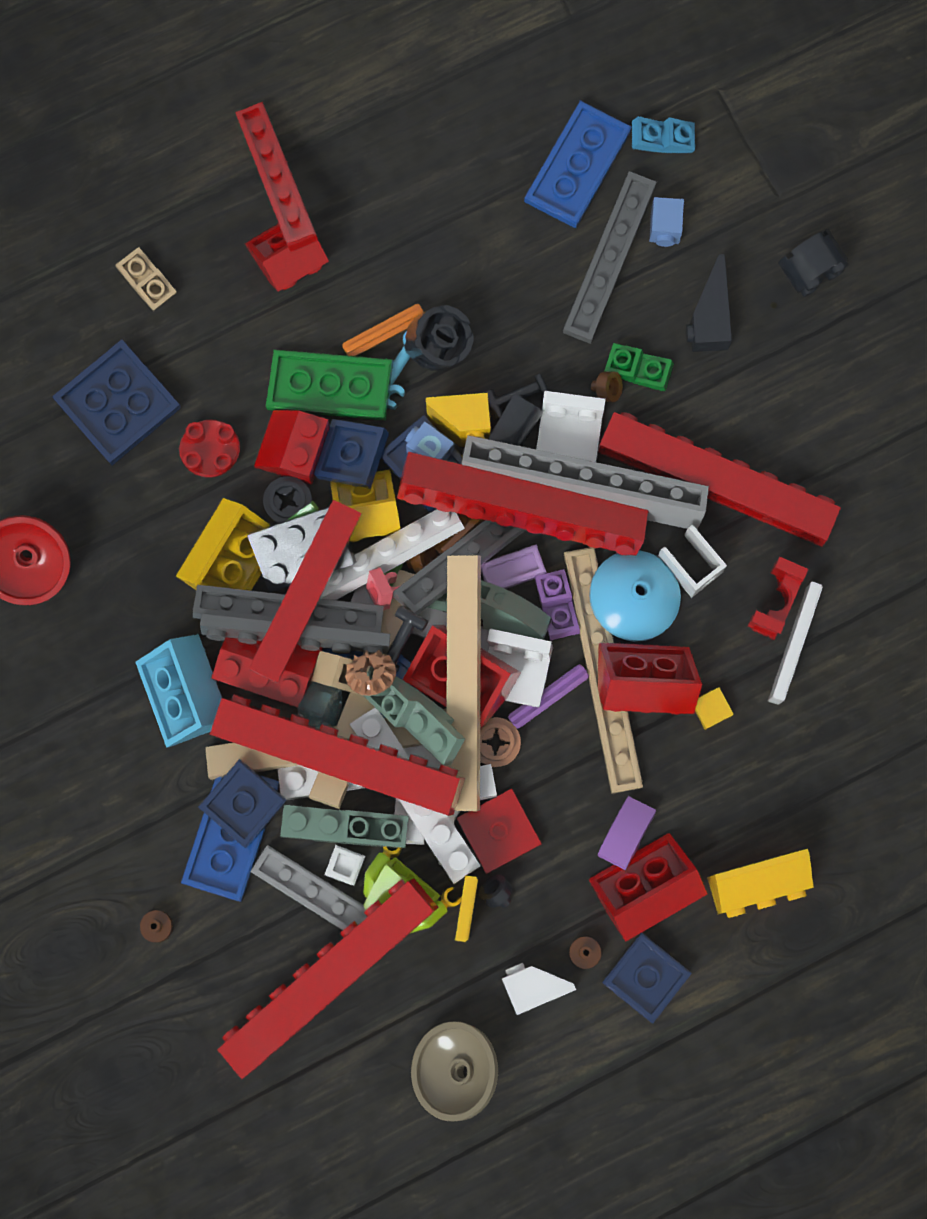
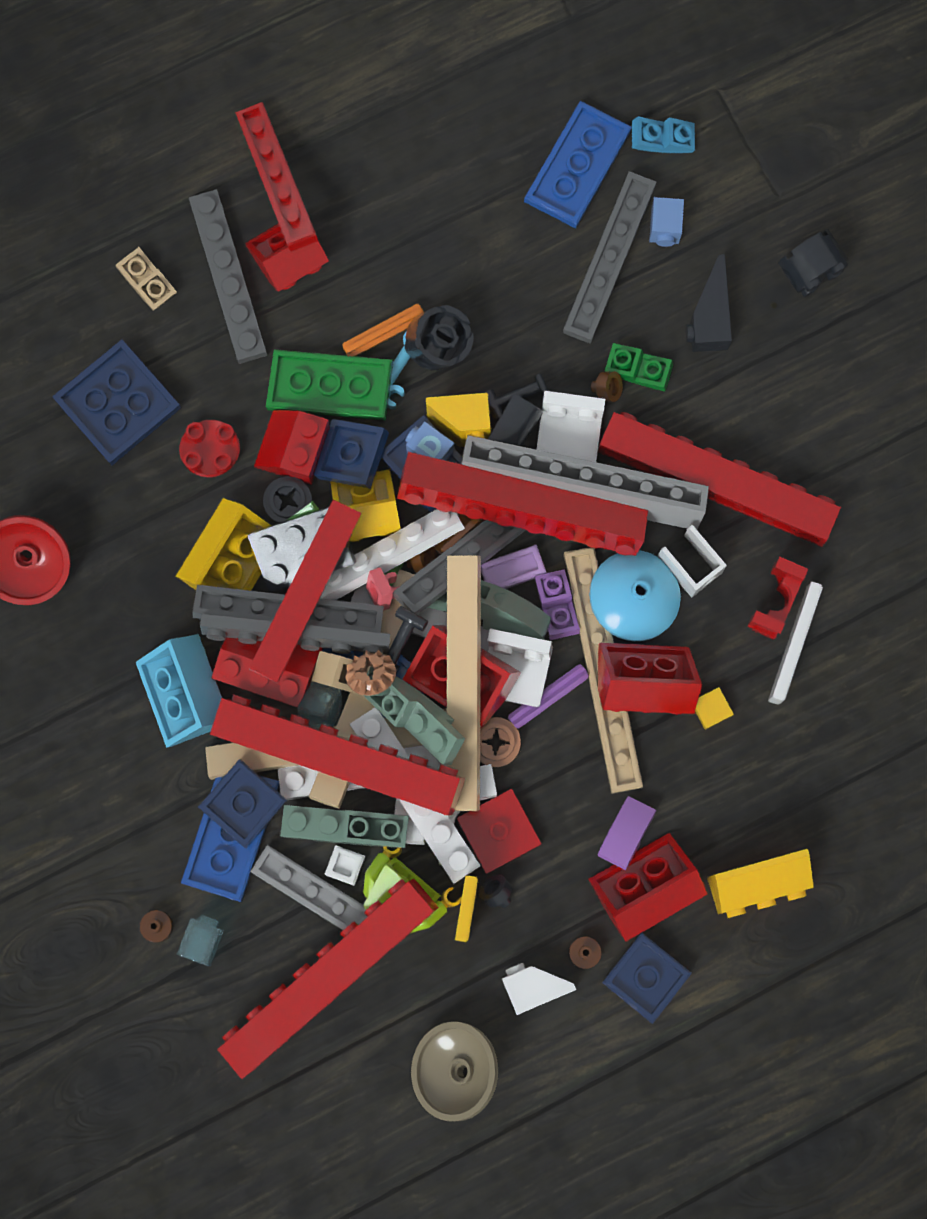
(201, 940): none -> clear light blue brick
(228, 276): none -> dark grey plate

